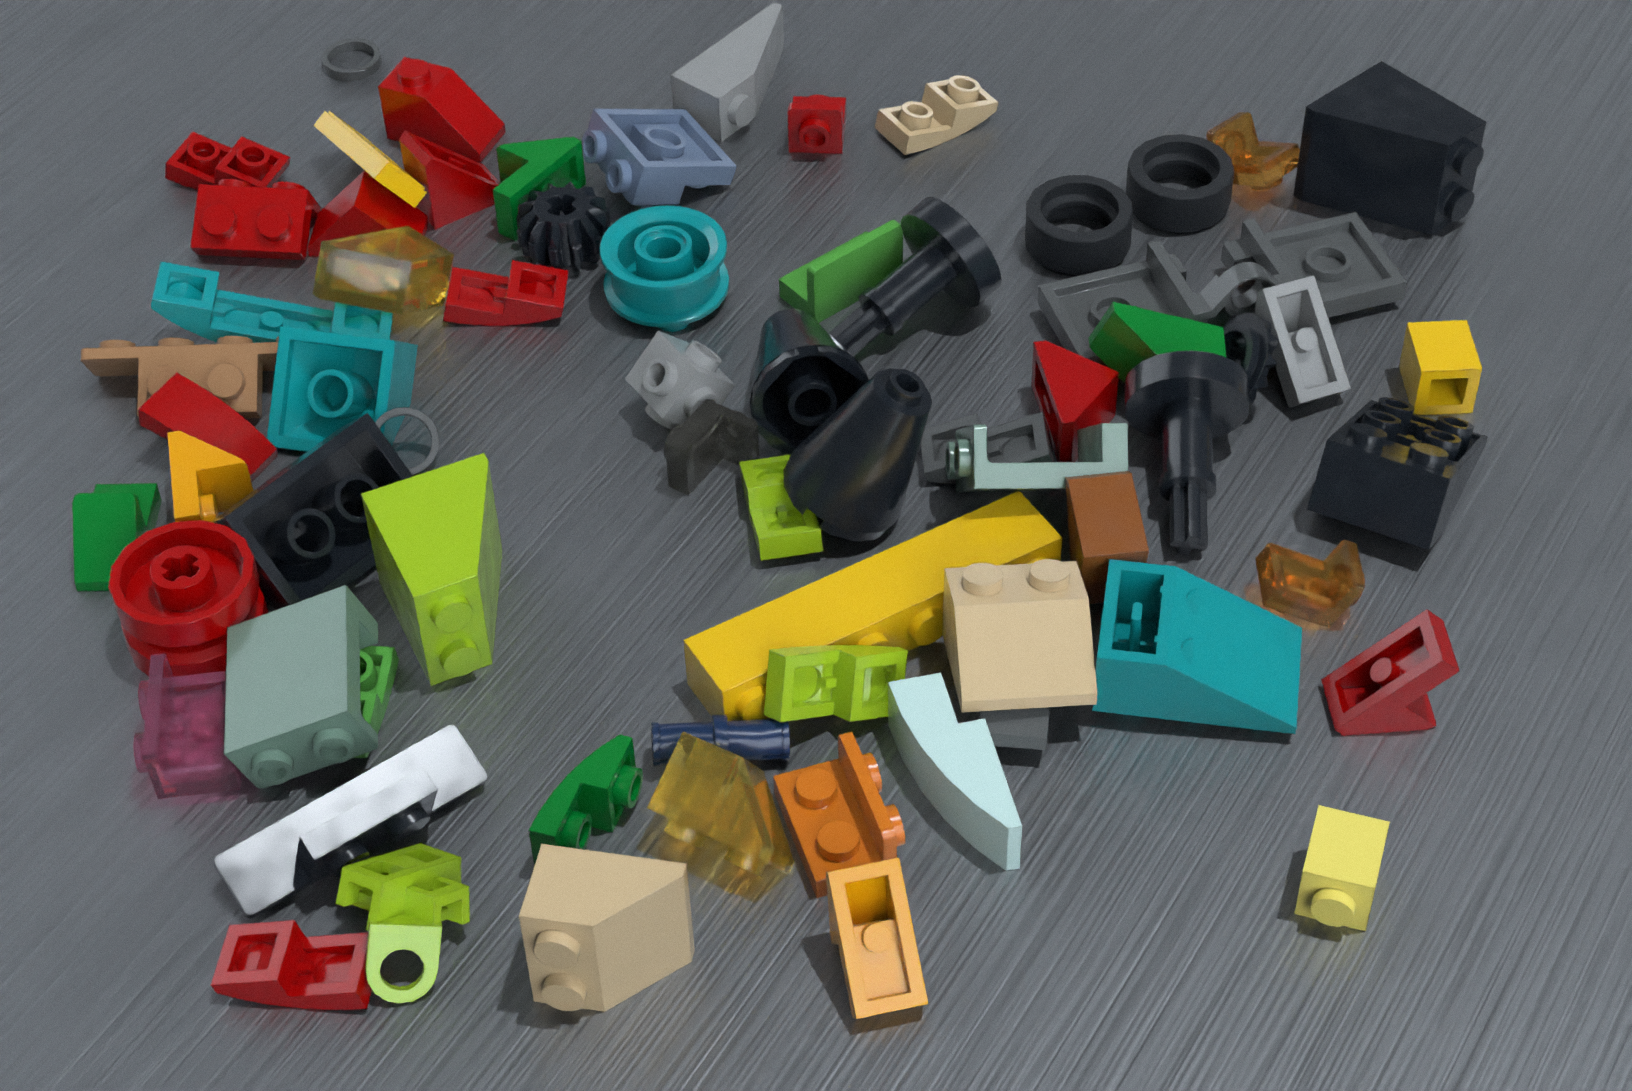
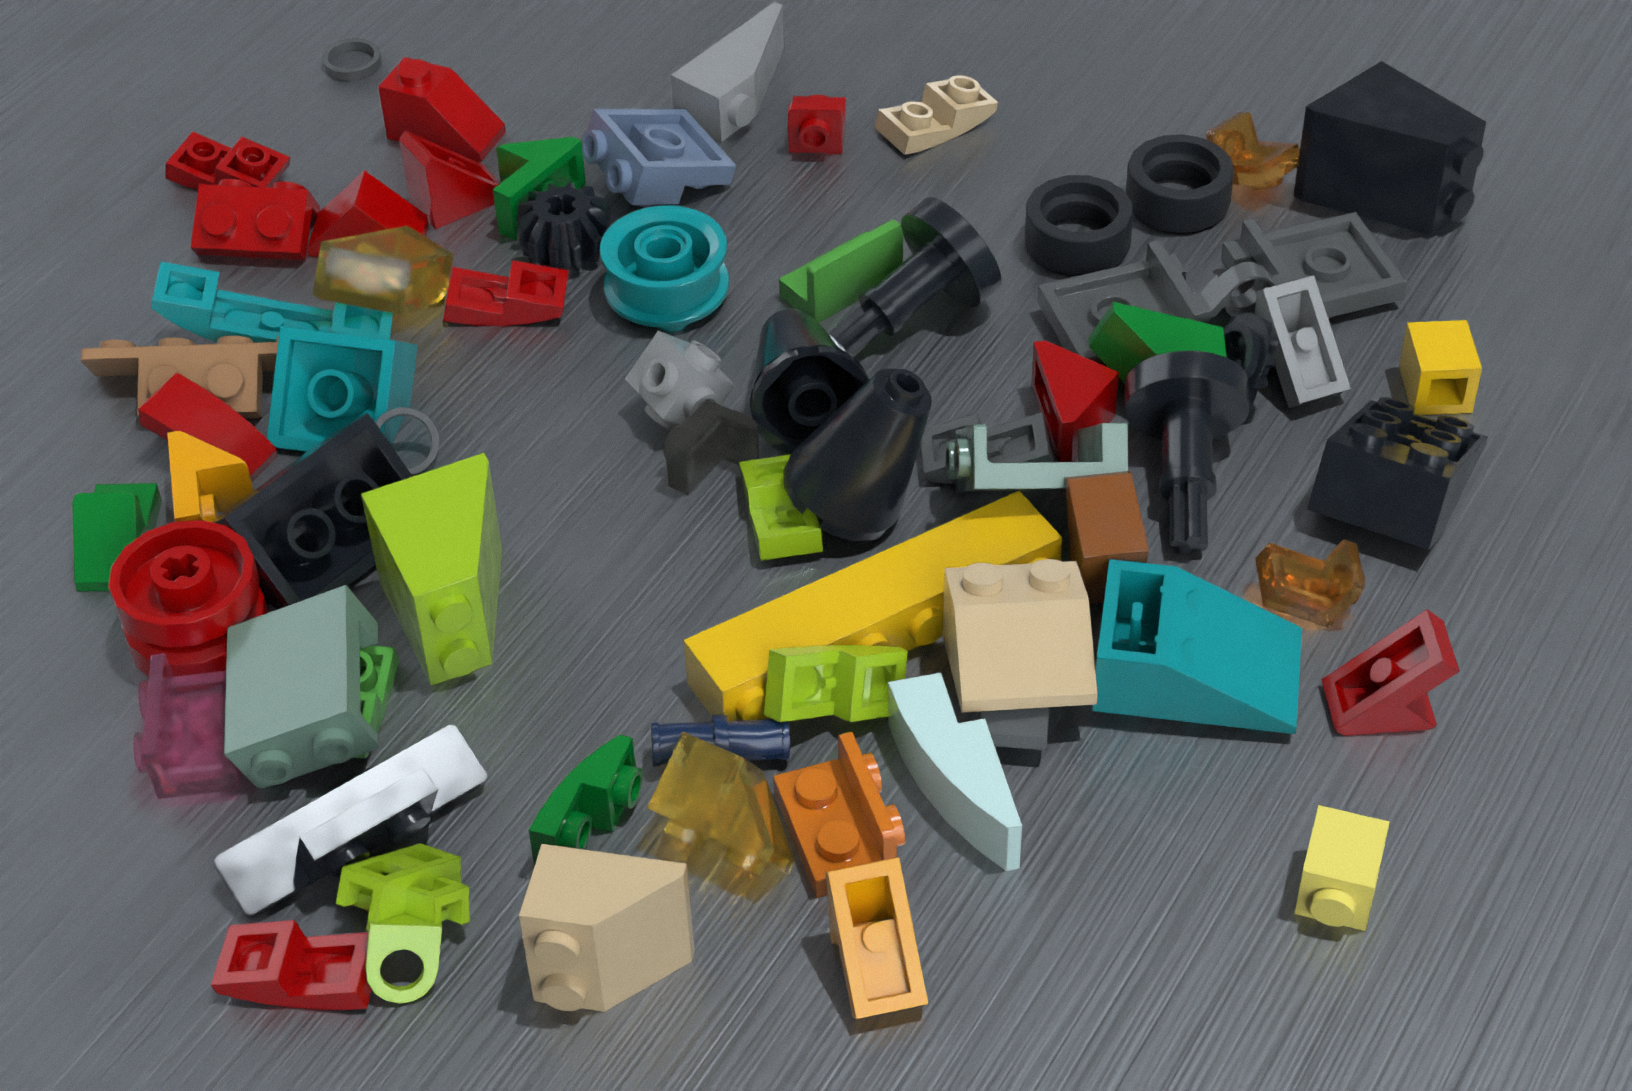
(370, 158): yellow tile -> none

